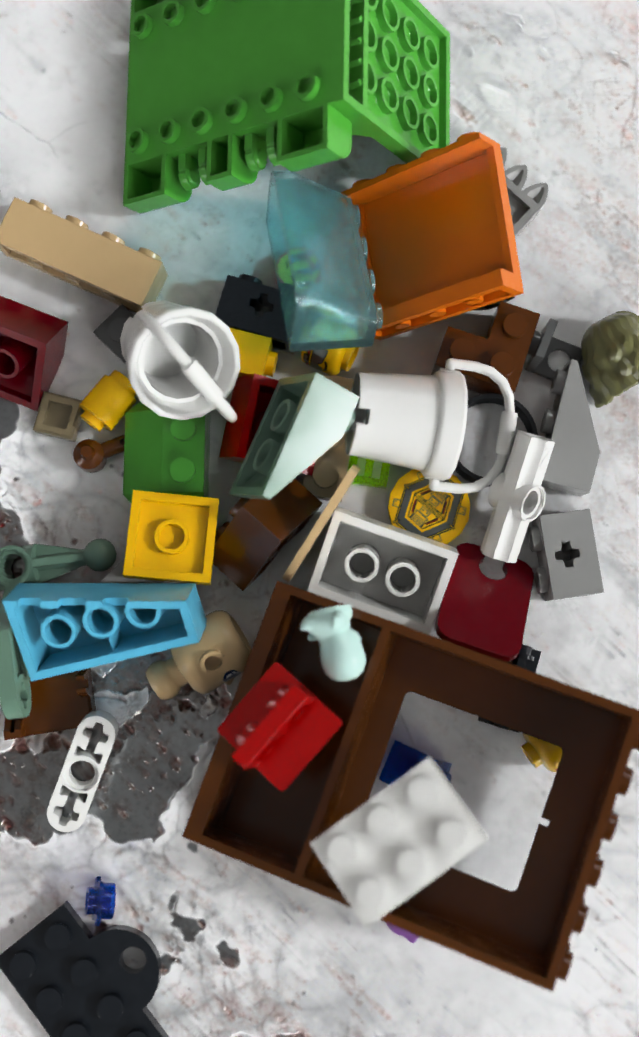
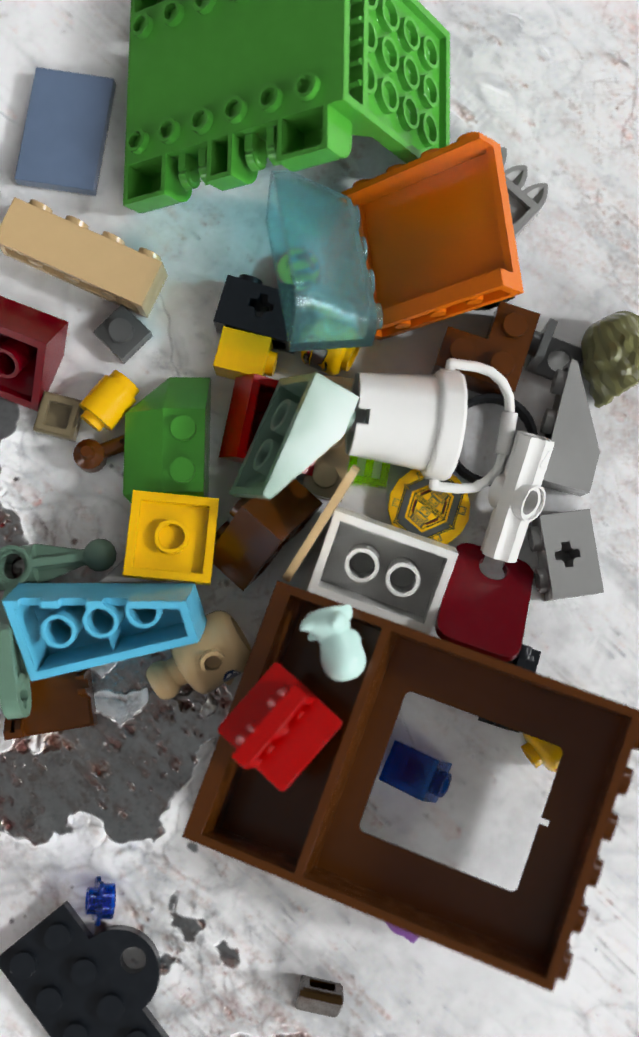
(61, 794): white beam -> none
(65, 131): none -> sand blue tile
(180, 360): white piece -> none
(319, 996): none -> dark brown slope
(399, 841): white brick -> none

